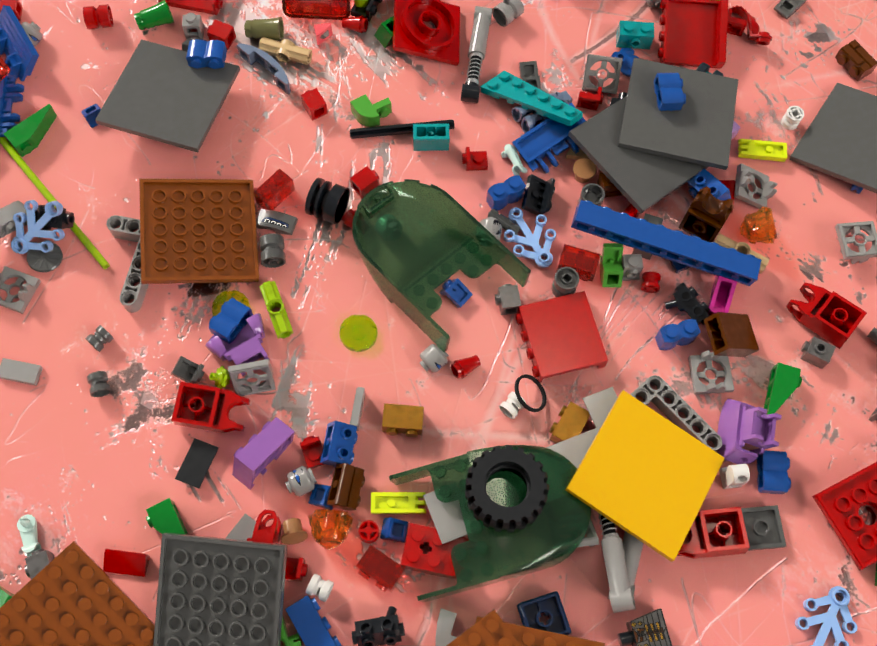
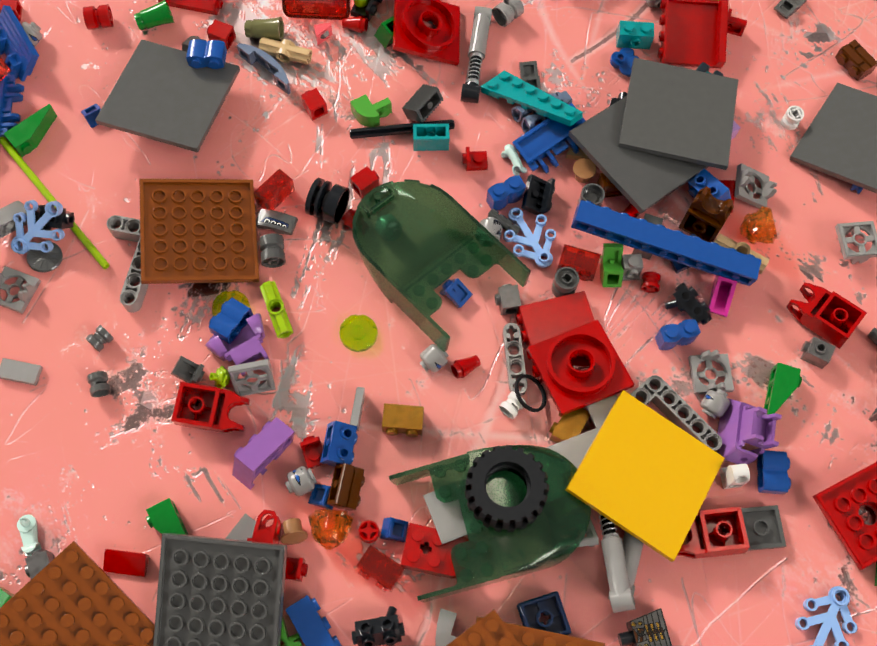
(193, 21): light grey brick -> none
(196, 463): black piece -> none
(319, 587): white wheel -> none
(397, 503): neon yellow hinge -> none
(422, 103): none -> dark grey brick
(514, 359): none -> light grey beam
(576, 388): none -> red piece
(590, 101): red bracket -> none
(591, 59): light grey piece -> none
(669, 91): blue brick -> none
(715, 403): none -> light grey head
(731, 334): reddish brown brick -> none
(762, 38): red plant -> none
(762, 150): neon yellow hinge -> none

